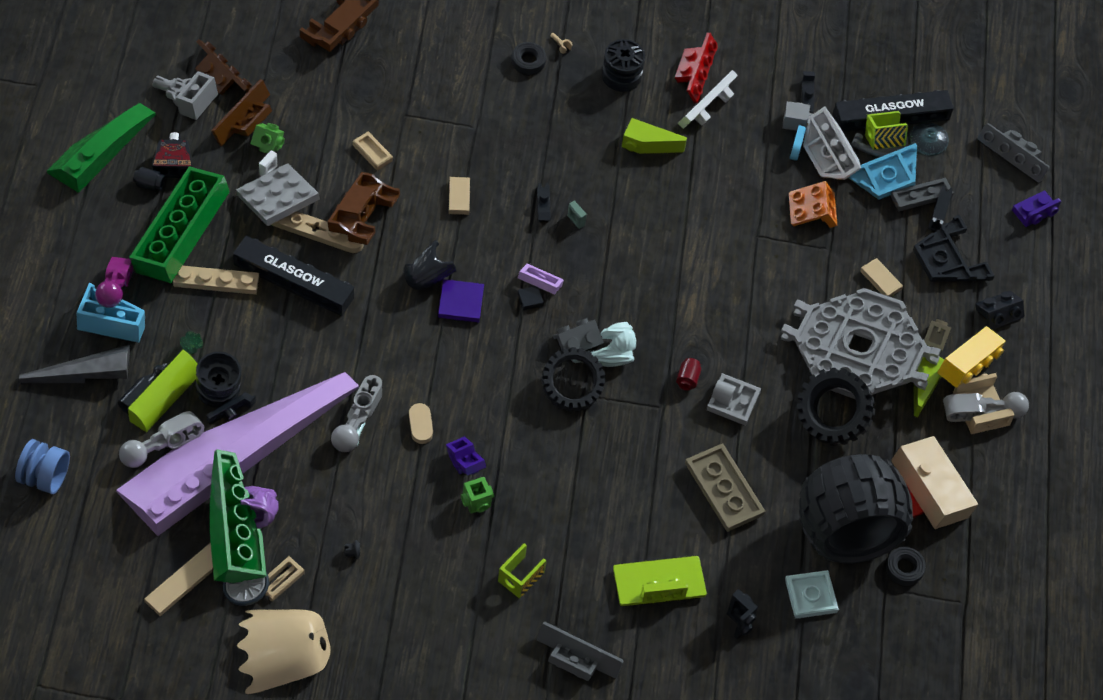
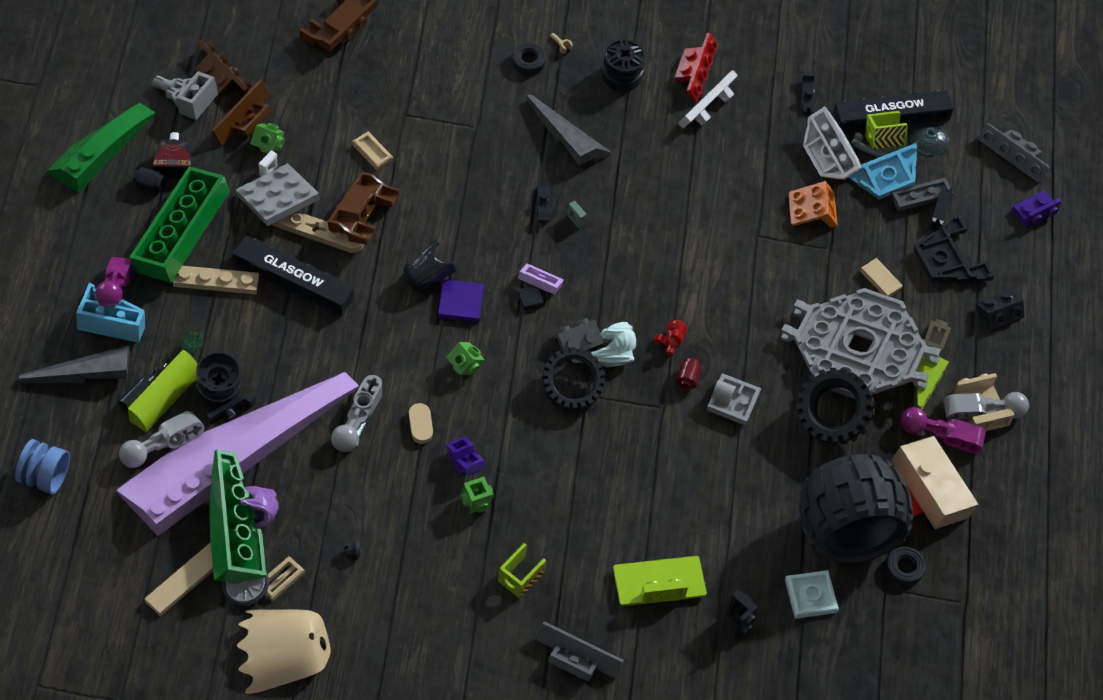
(459, 195): tan tile -> none
(465, 358): none -> bright green brick
(578, 143): none -> flat silver wedge
(651, 139): lime slope -> none
(674, 336): none -> red piece
(725, 487): dark tan plate -> none
(795, 115): light grey brick -> none
(798, 142): medium azure tile -> none
(953, 432): none -> magenta beam
(972, 357): yellow brick -> none

